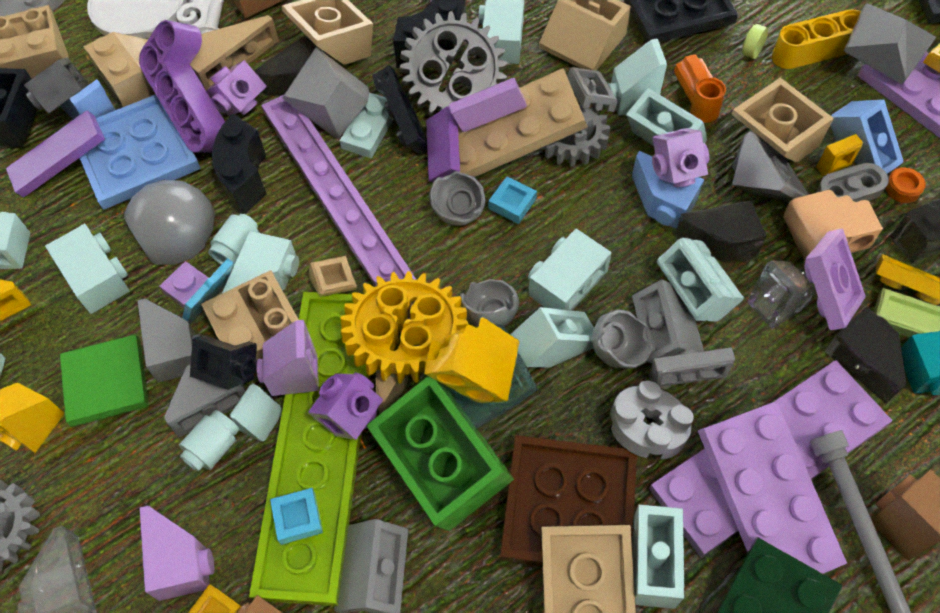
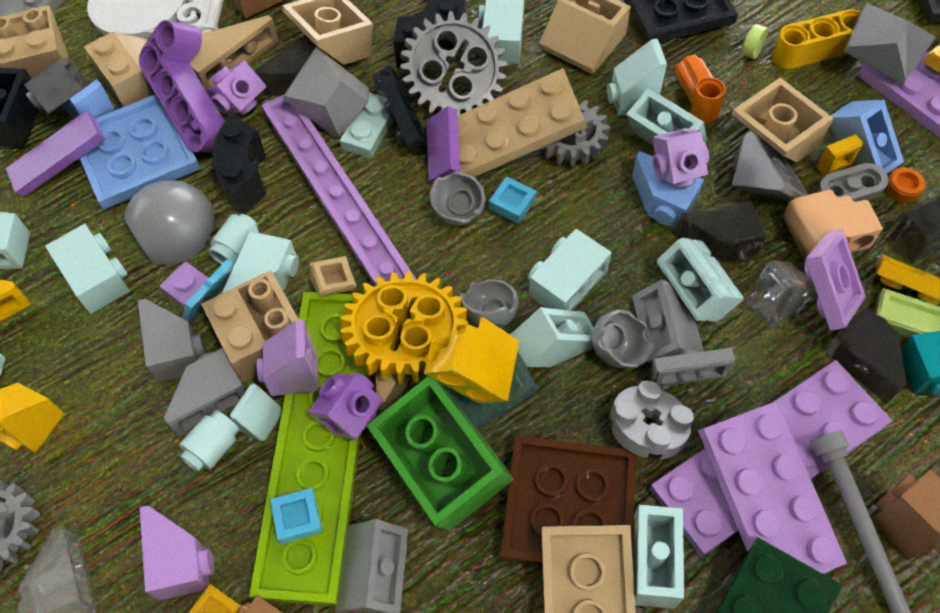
(103, 380): bright green tile -> none
(222, 362): black bracket -> none
(488, 105): lavender tile -> none
(585, 89): light grey tile -> none

